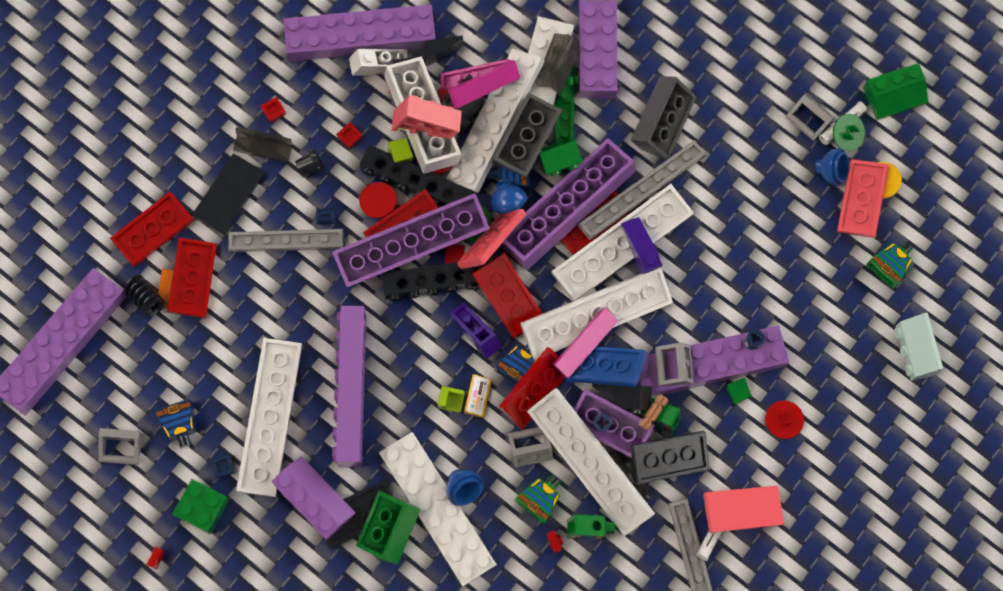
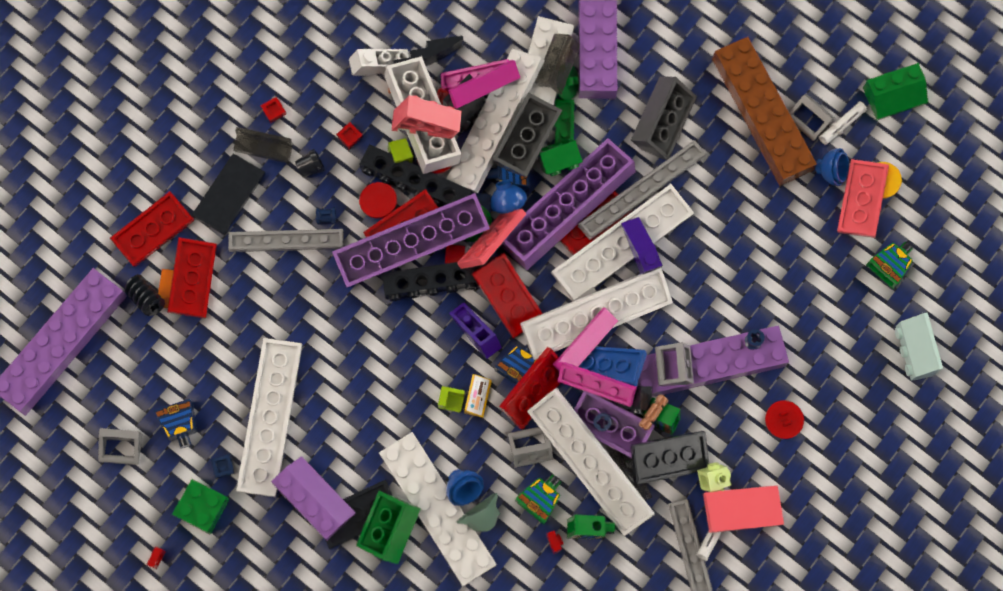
(346, 32): medium lavender brick -> none
(350, 390): medium lavender brick -> none
(482, 516): none -> sand green hat
(597, 384): none -> dark pink tile
(714, 477): none -> yellowish green brick
(738, 391): green slope -> none
(764, 111): none -> dark orange brick
(848, 132): green piece -> none

